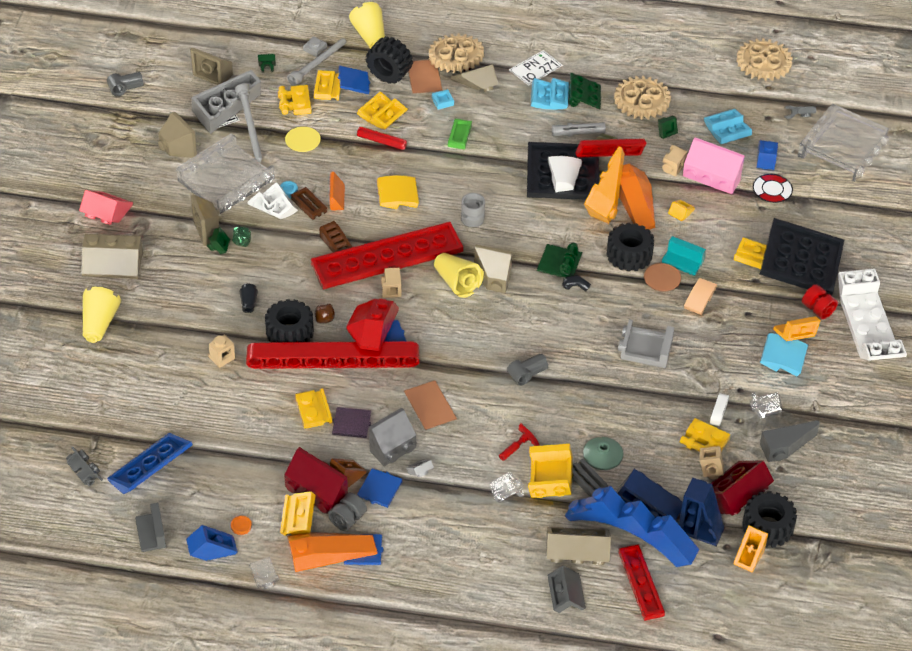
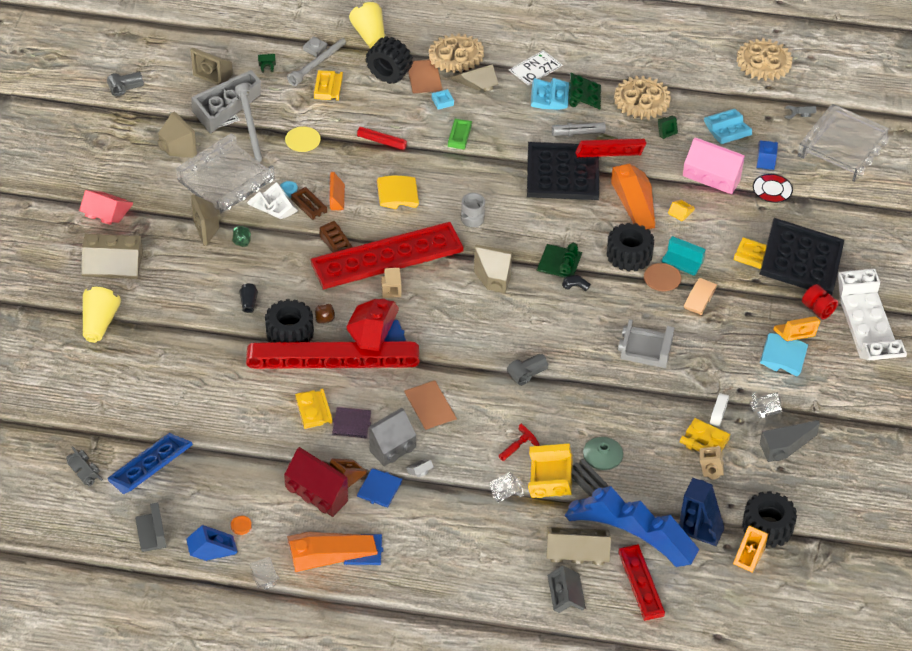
(219, 241): dark green tile -> none
(221, 345): tan brick -> none
(297, 513): yellow plate -> none
(300, 100): yellow plate -> none
(347, 511): dark grey wheel -> none
(353, 80): blue piece -> none
(381, 111): yellow slope -> none
(459, 274): light yellow cone -> none
(564, 172): white slope -> none
(603, 198): light orange wedge -> none
(653, 495): dark blue wedge -> none
(674, 160): tan brick -> none
(740, 484): dark red slope -> none

